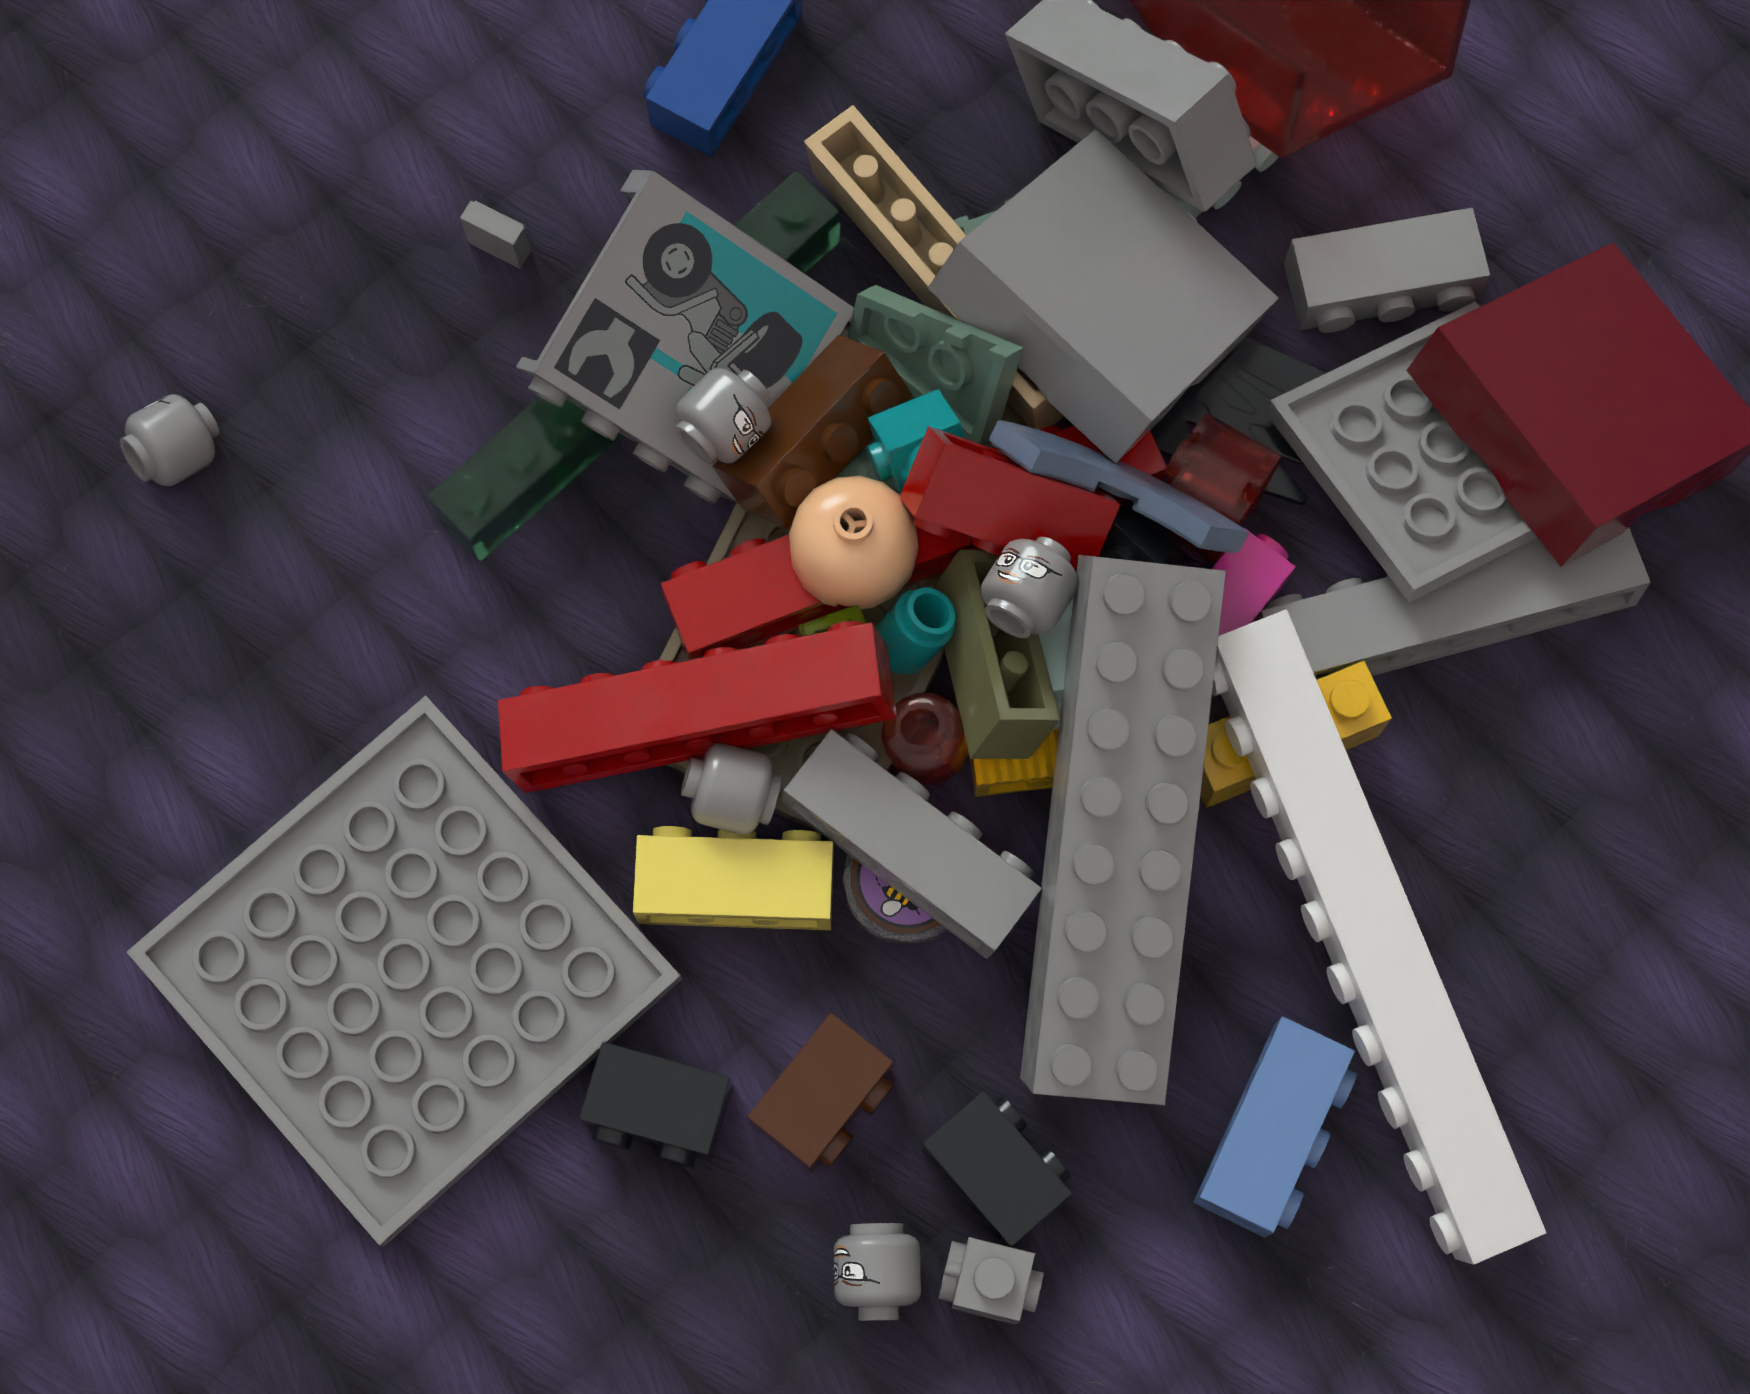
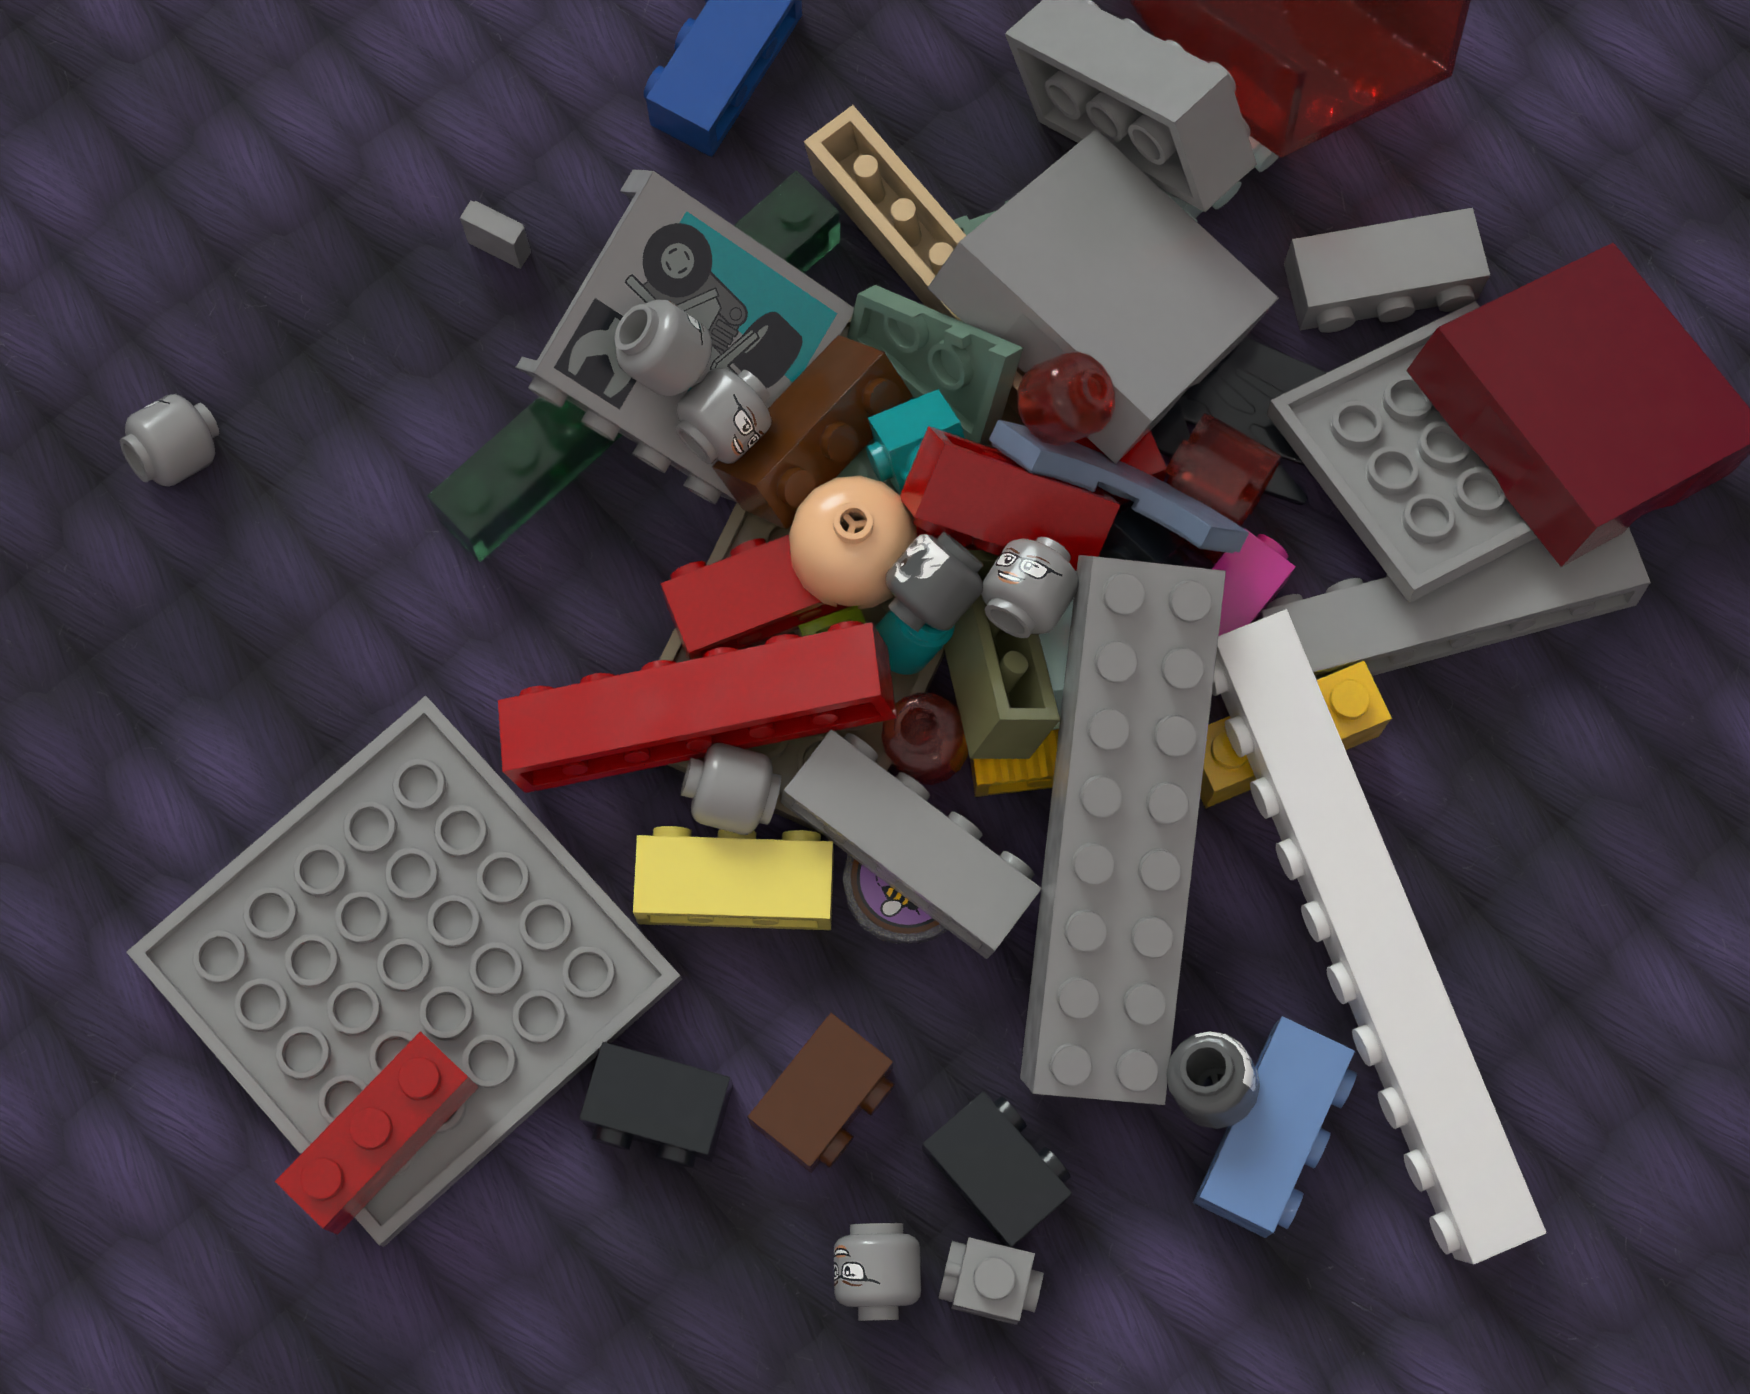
(376, 1134): none -> red brick
(663, 347): none -> light grey head
(934, 582): none -> dark grey head
(1062, 398): none -> clear red head
(1218, 1061): none -> dark grey head

